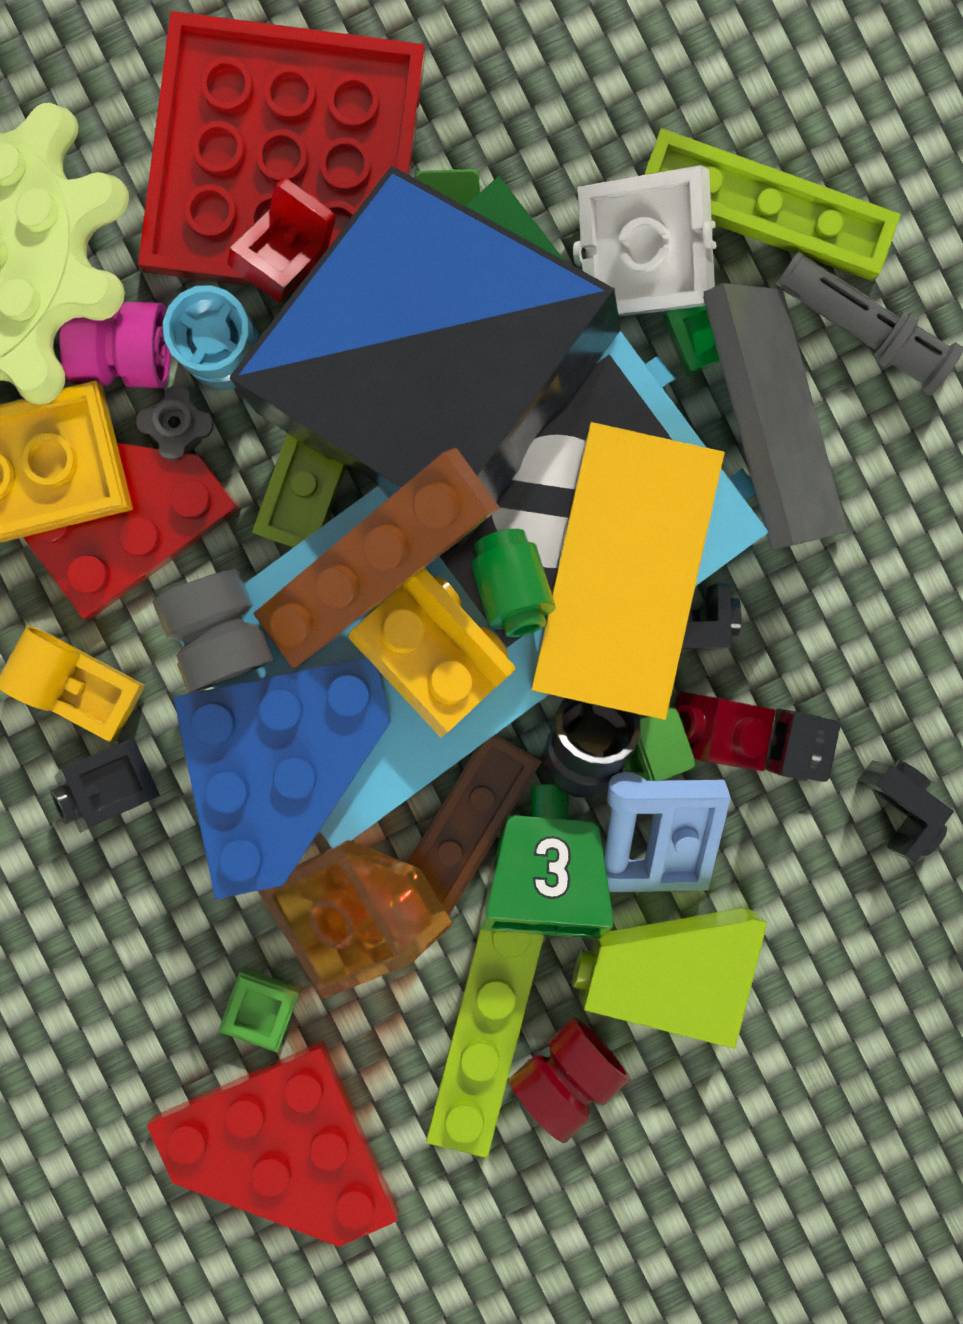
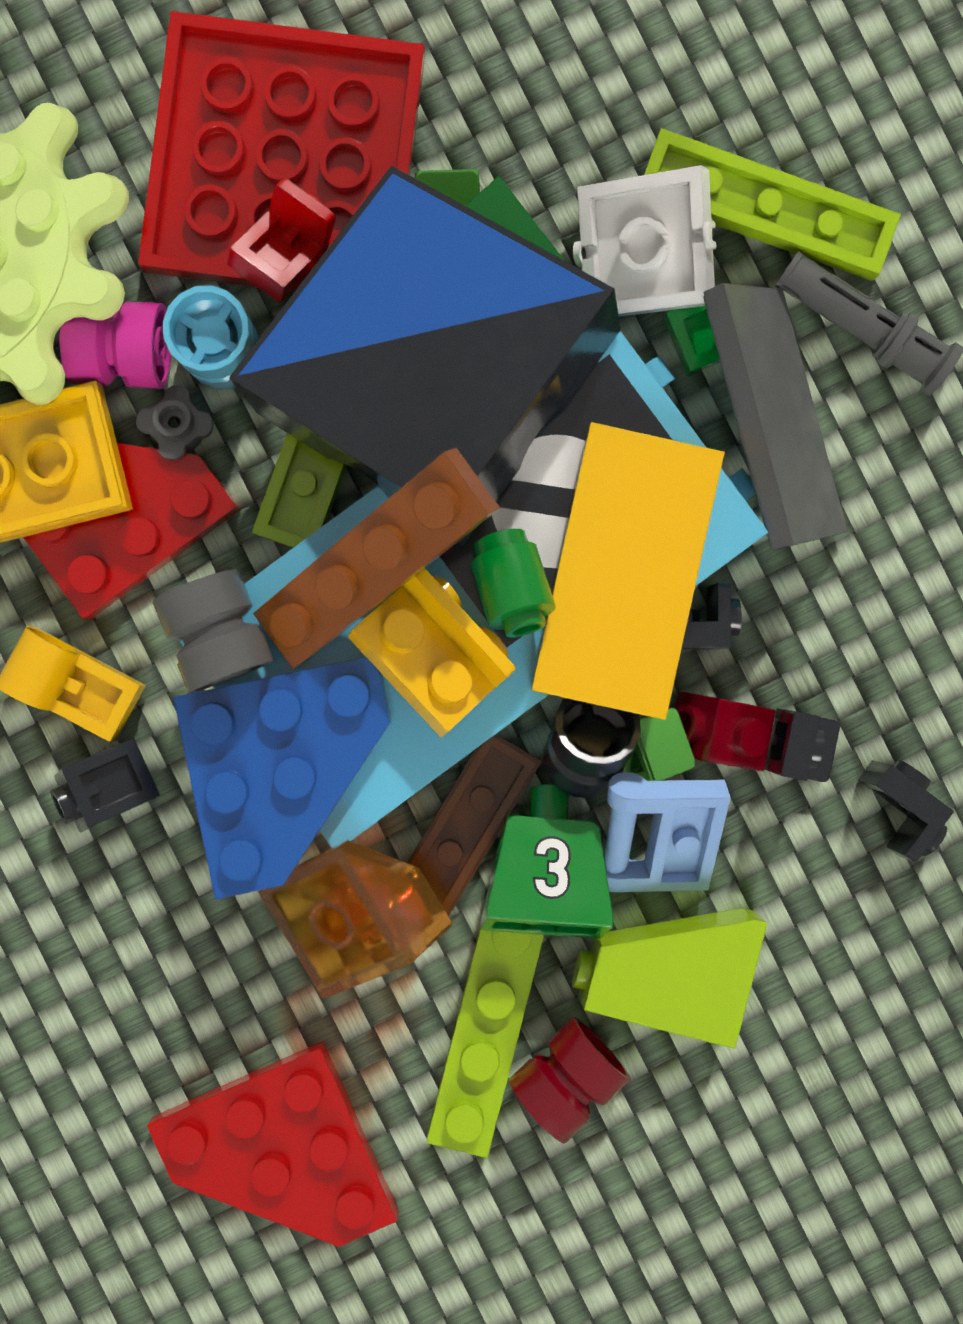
(259, 1009): bright green tile -> none

